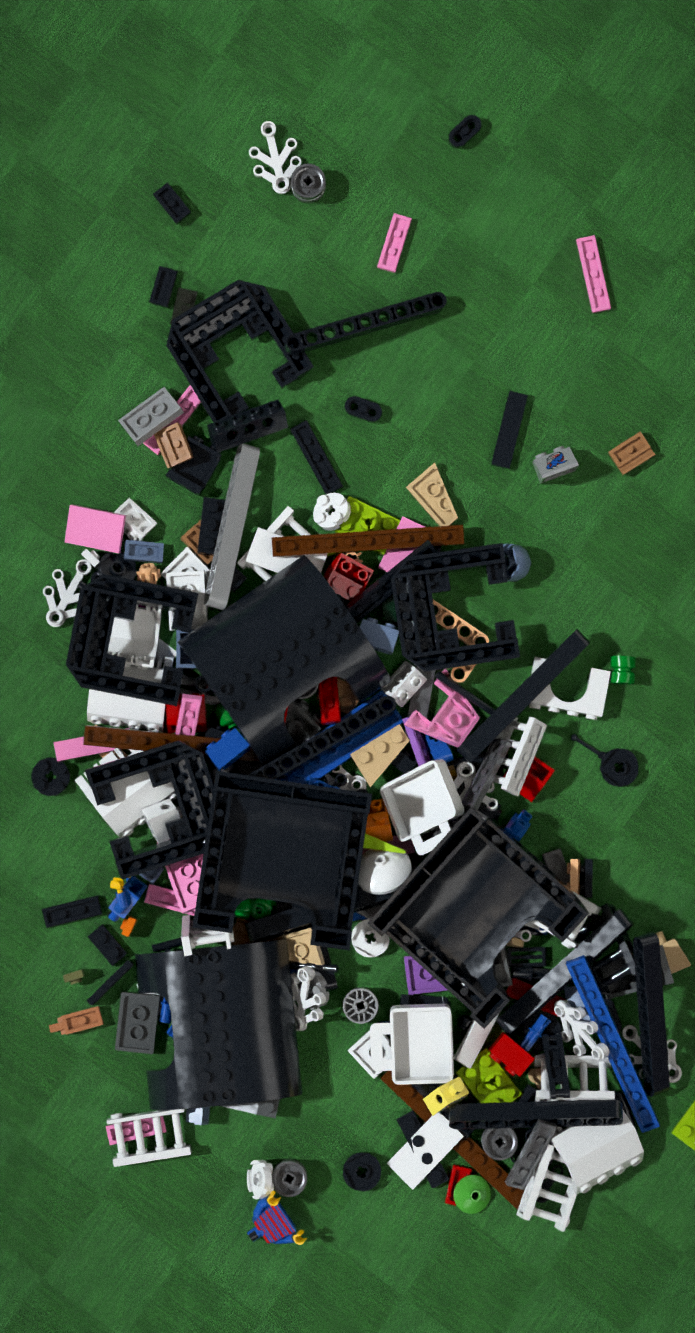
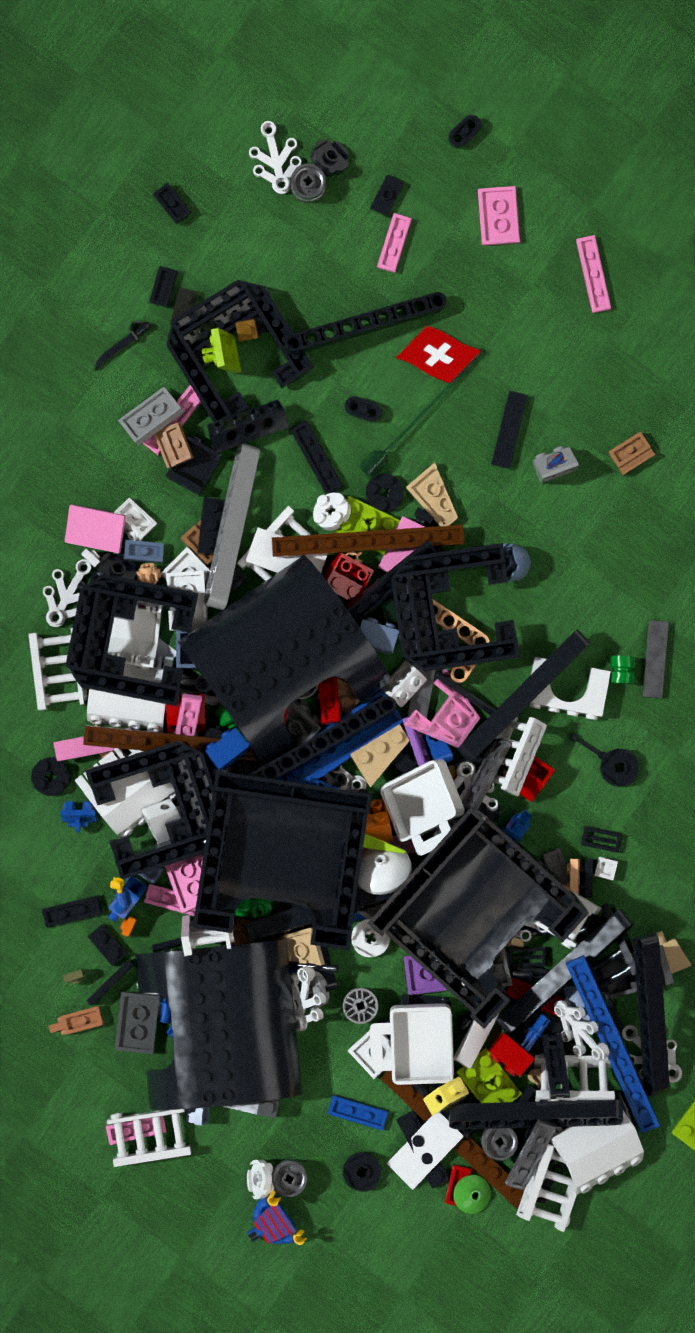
(41, 680): none -> white fence
(78, 818): none -> blue hips
(124, 342): none -> black sword
(223, 351): none -> lime plate
(247, 330): none -> pearl gold plate
(330, 166): none -> black plate
(358, 1112): none -> blue tile
(386, 195): none -> black plate
(394, 497): none -> black plate
(423, 517): none -> black plate
(439, 358): none -> flag
(498, 216): none -> bright pink tile
(585, 836): none -> black tile
(605, 868): none -> white plate
(655, 659): none -> flat silver tile

